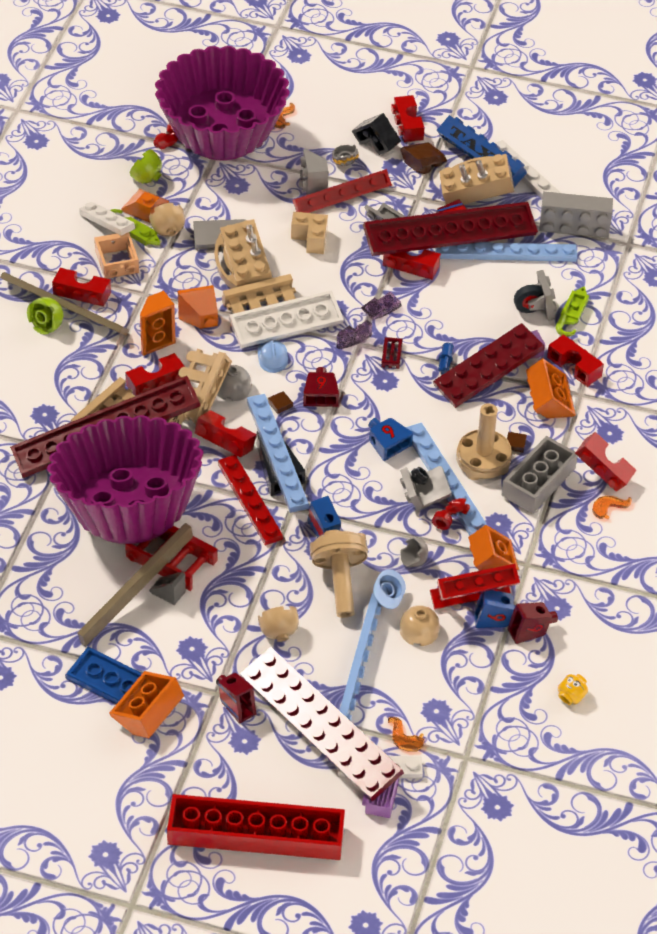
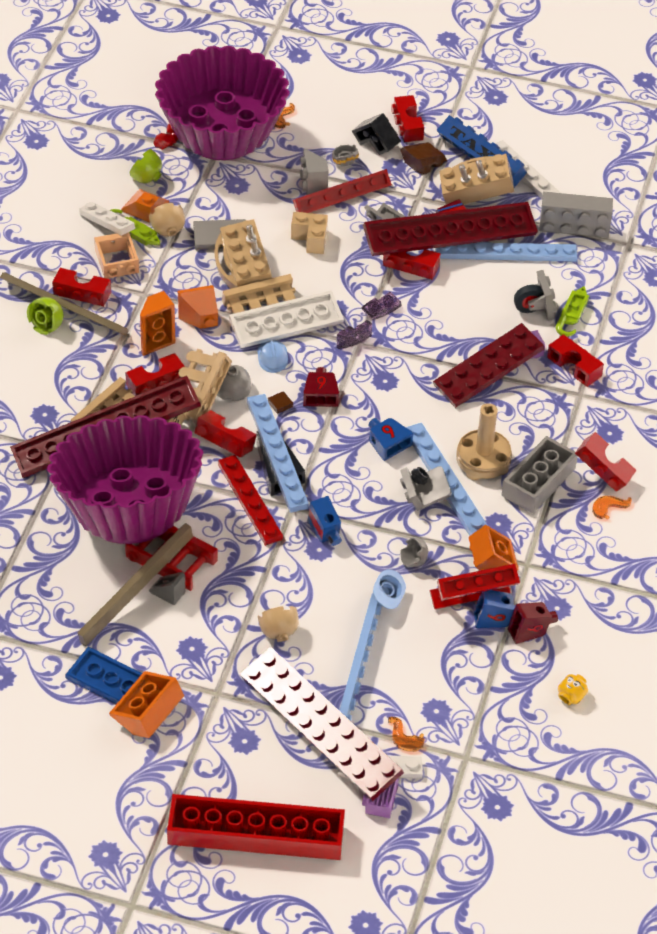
(237, 696): dark red torso -> none
(339, 552): tan piece -> none
(390, 362): dark red tile -> none
(419, 625): tan cylinder -> none
(443, 518): red arm -> none
(445, 357): blue axle -> none
(517, 441): reddish brown tile -> none
(549, 390): orange slope -> none

